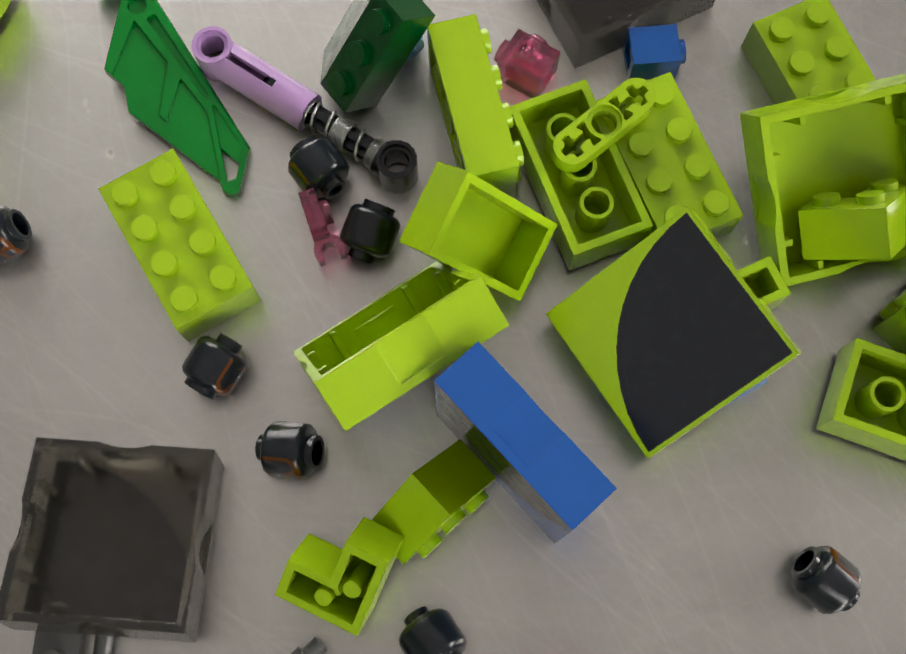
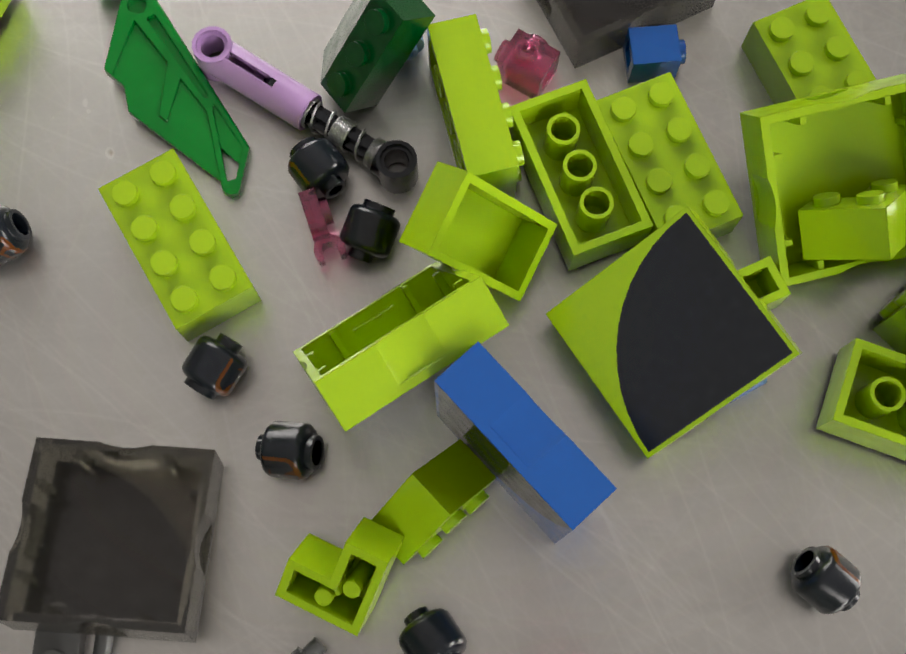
(609, 107): lime beam -> none

